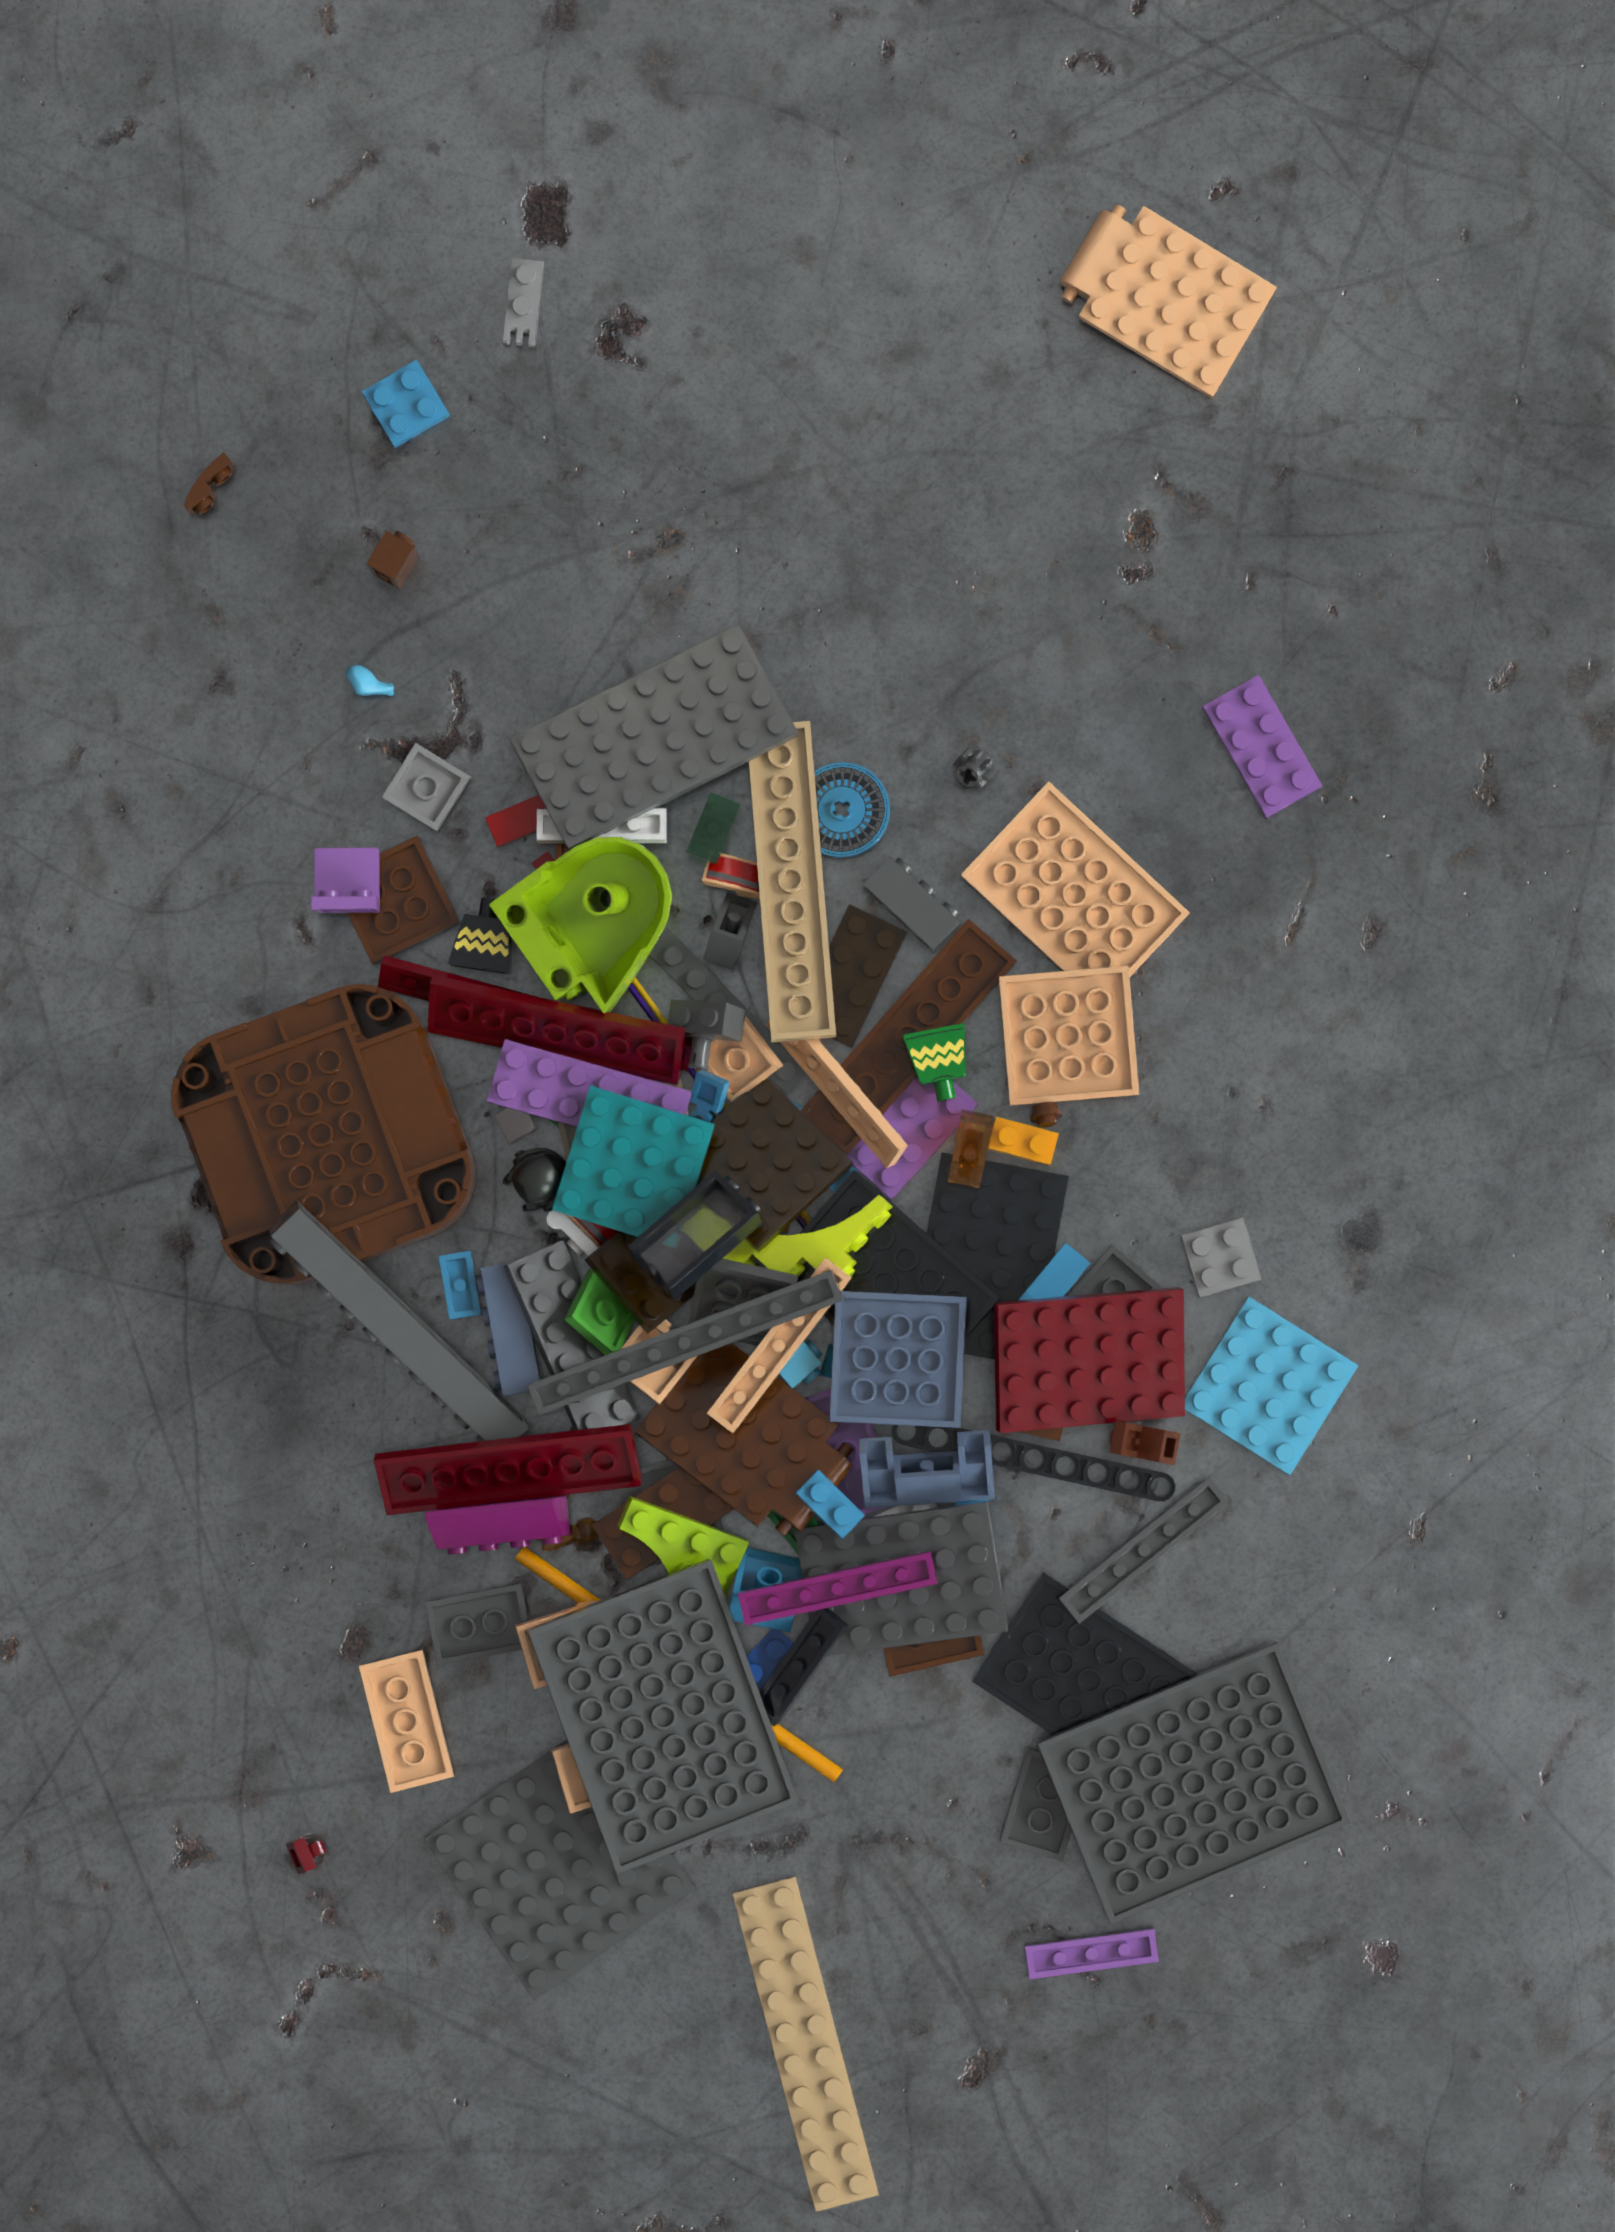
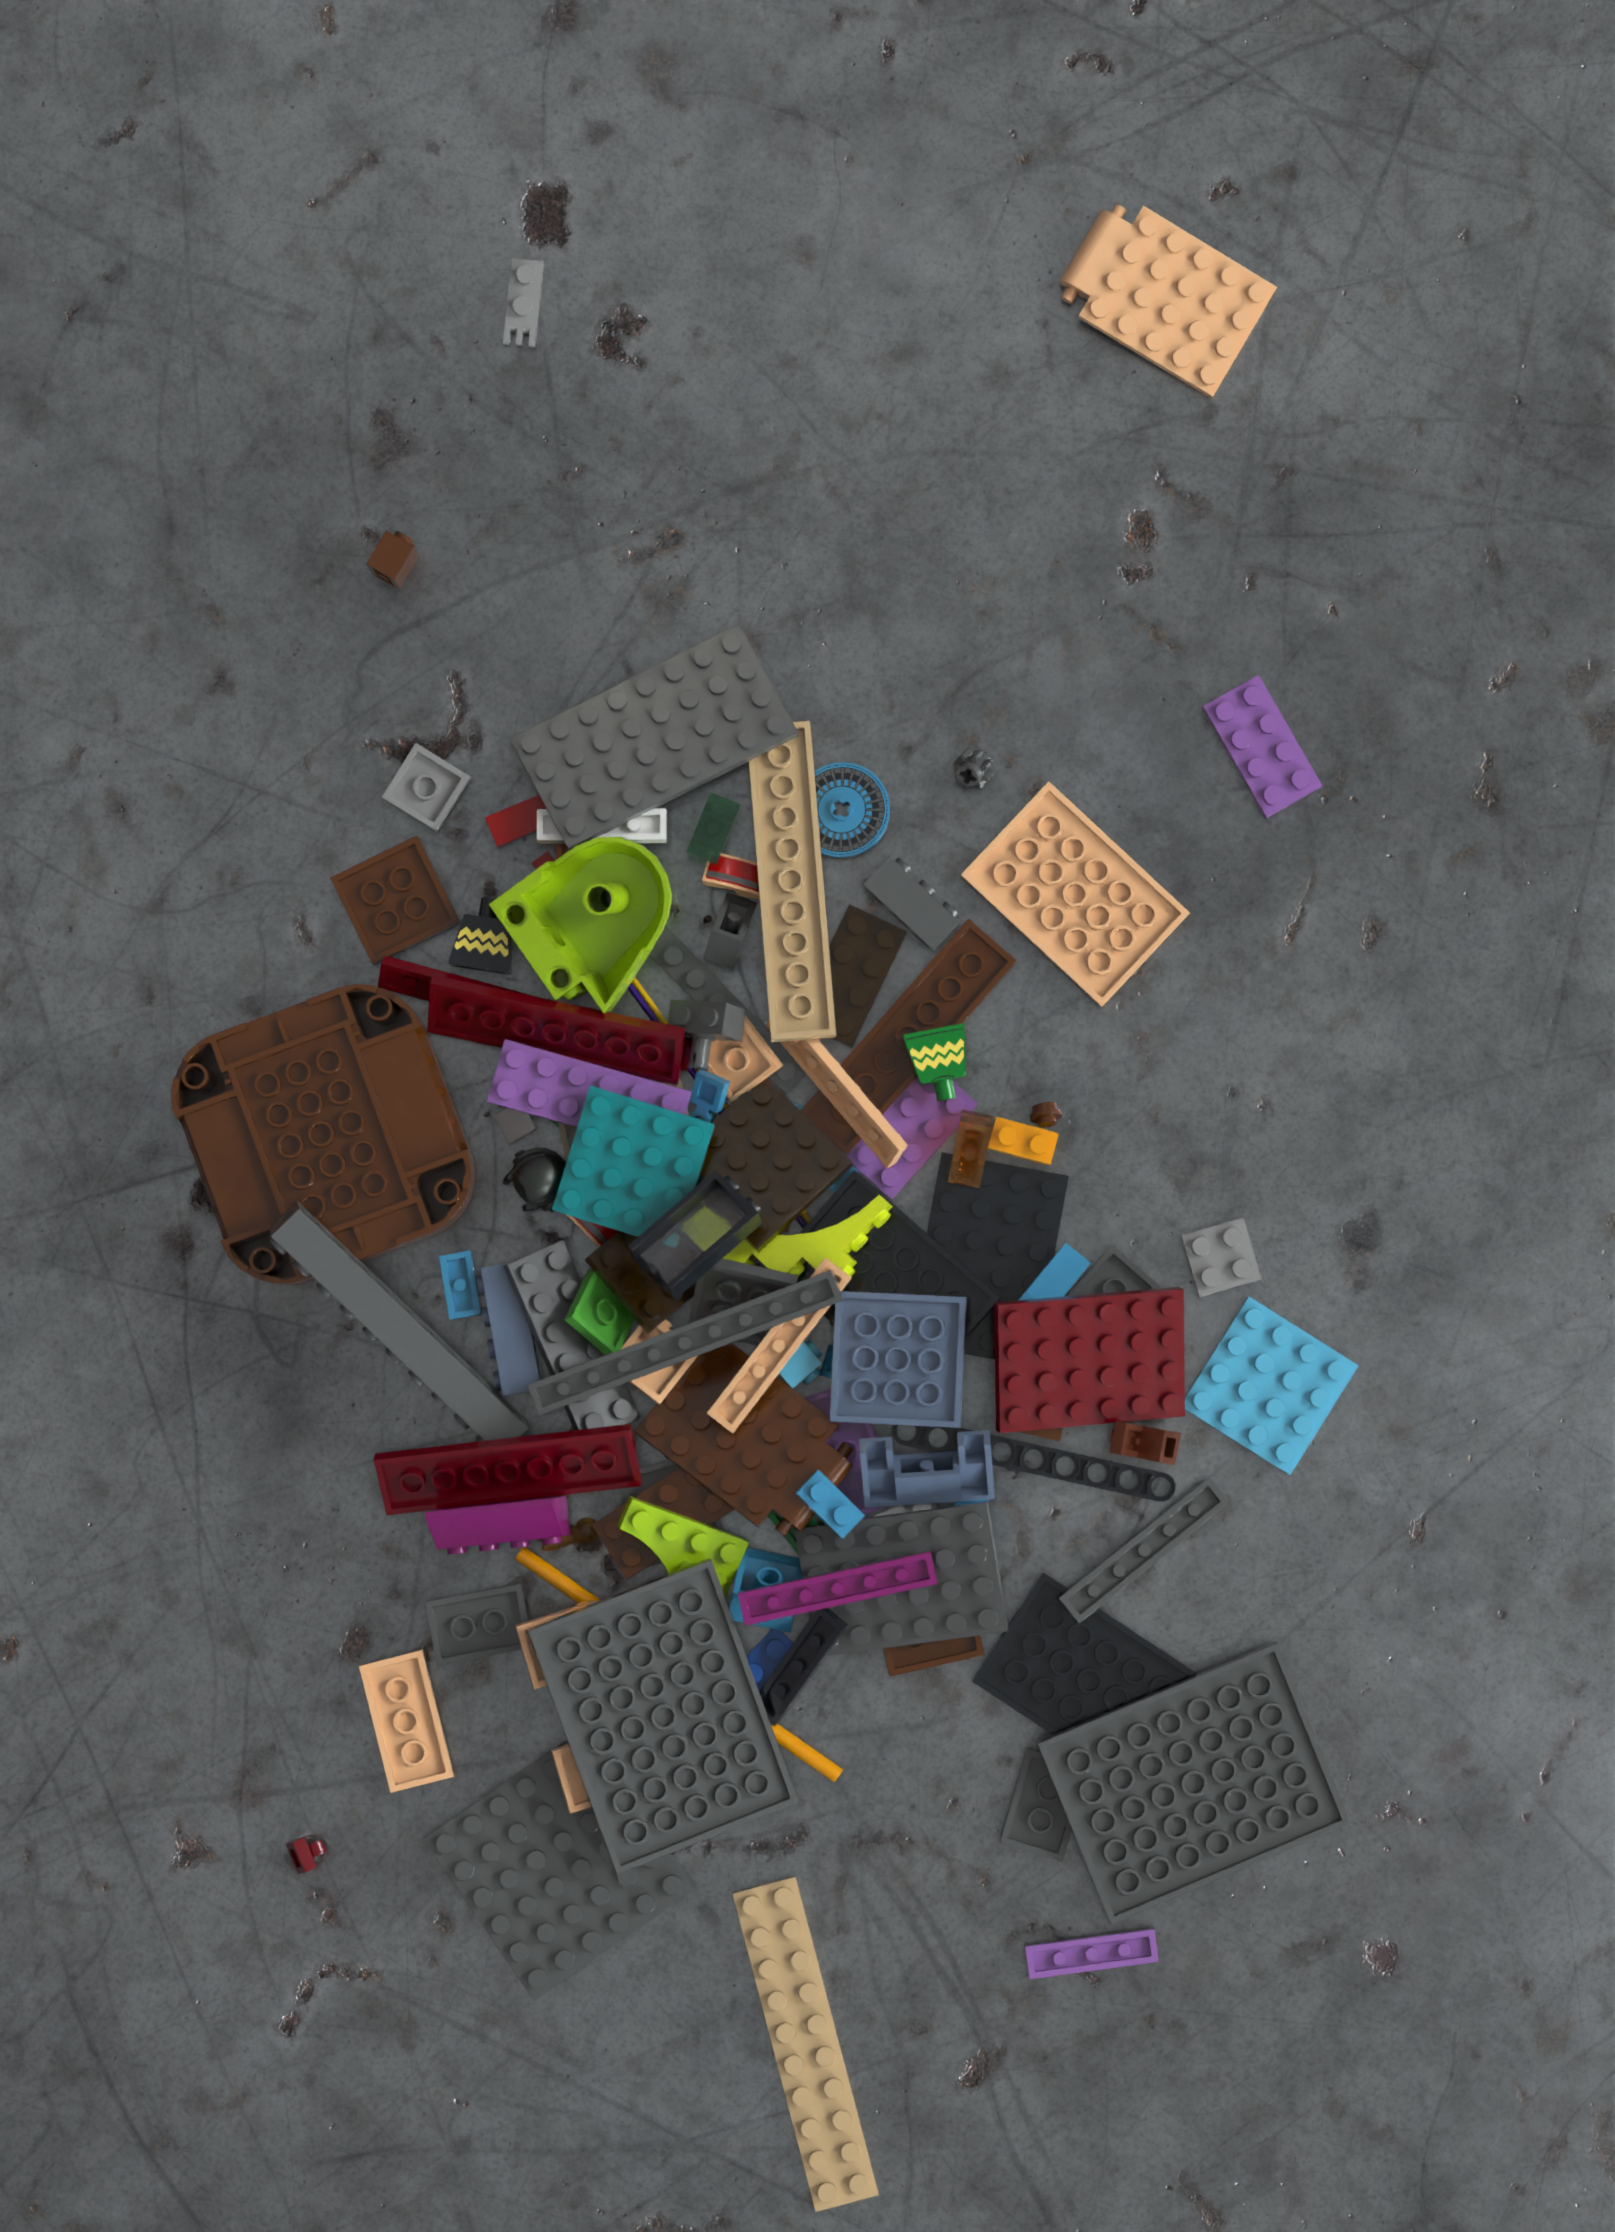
(201, 495): reddish brown slope -> none
(346, 880): medium lavender bracket -> none
(365, 683): medium azure animal -> none
(405, 403): dark azure plate -> none
(578, 1239): white plate -> none
(1069, 1035): light nougat plate -> none

